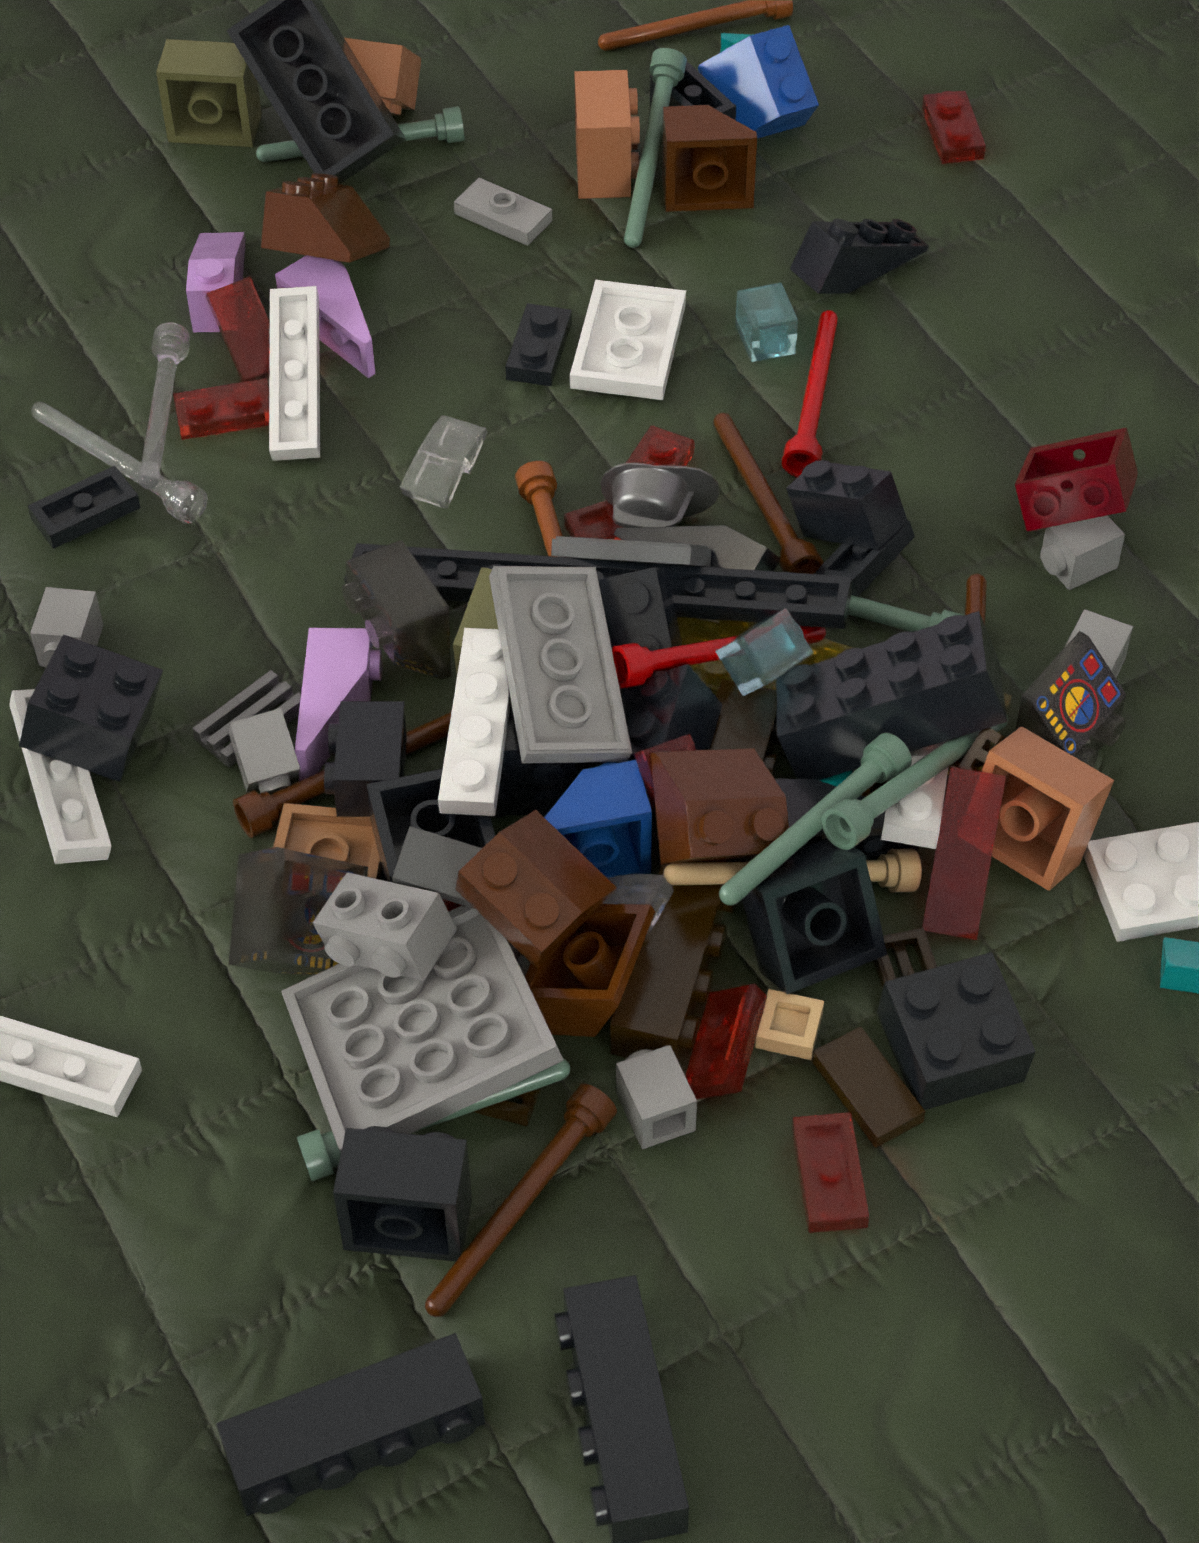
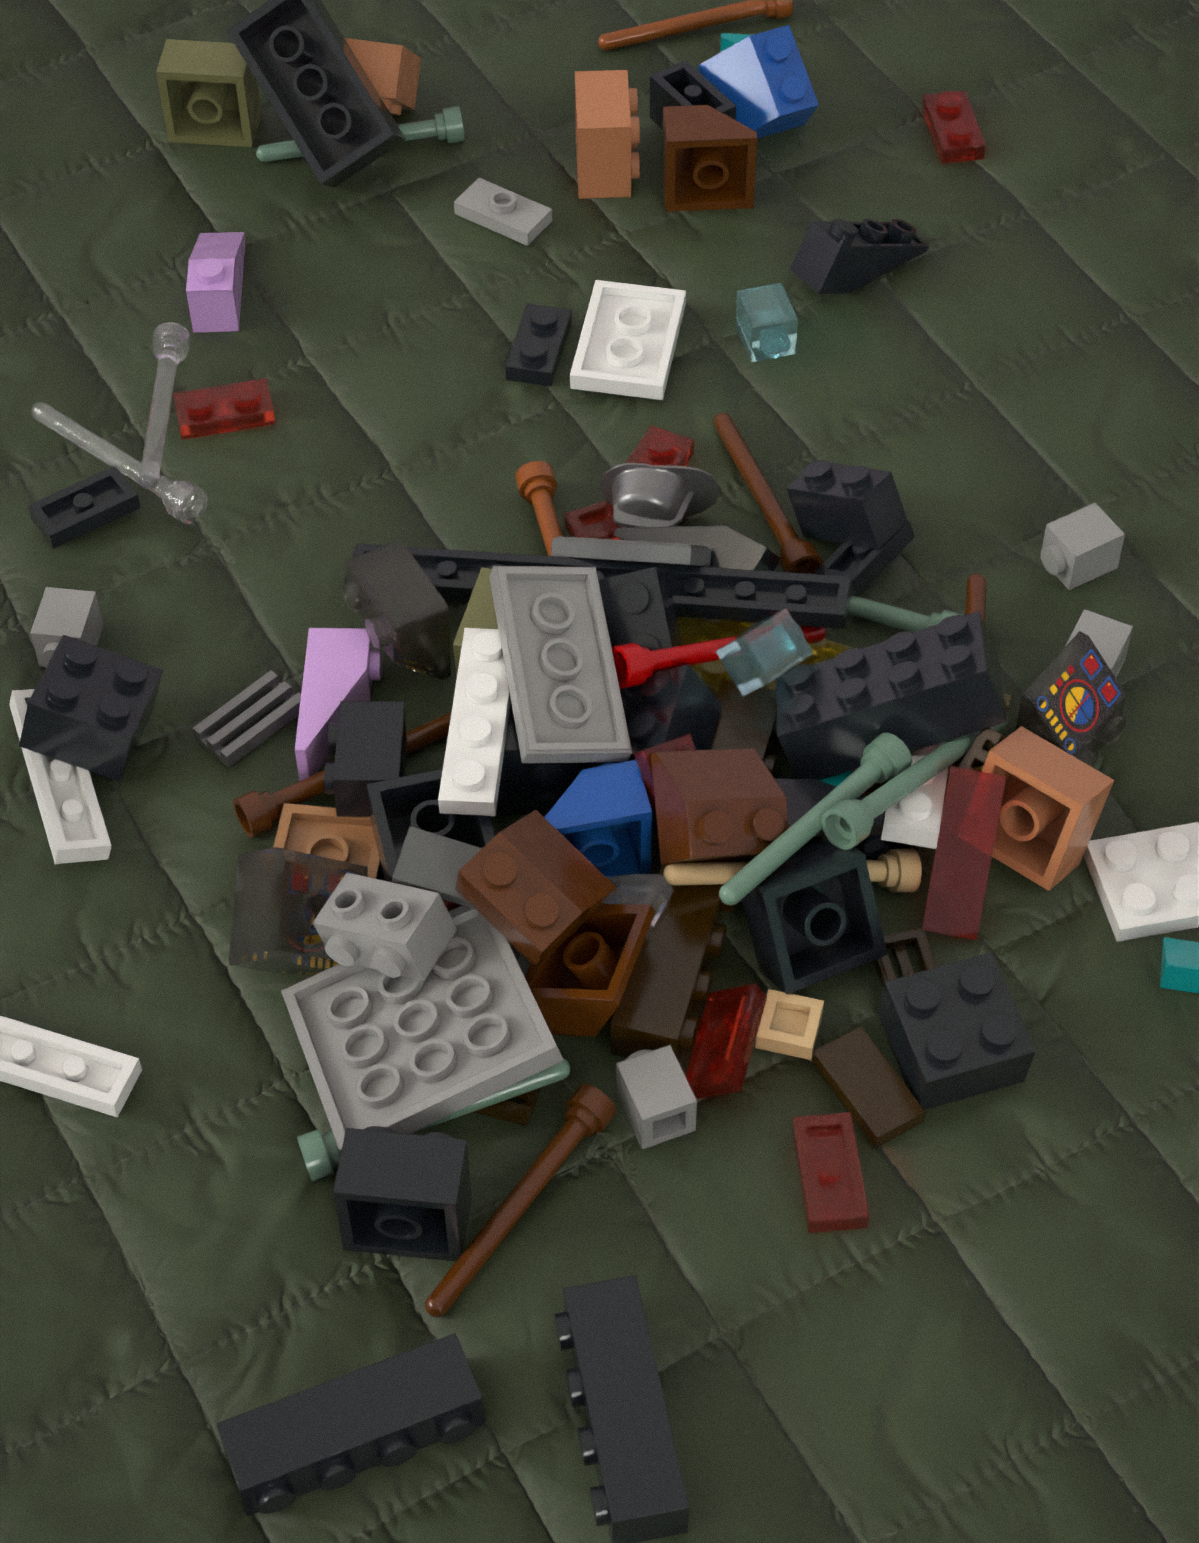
(243, 327): clear red plate -> none
(264, 751): light grey brick -> none
(294, 374): white plate -> none
(320, 220): reddish brown slope -> none
(340, 315): lavender slope -> none
(442, 459): clear slope -> none
(666, 70): sand green piece -> none
(804, 446): red piece -> none
(1063, 489): dark red window -> none

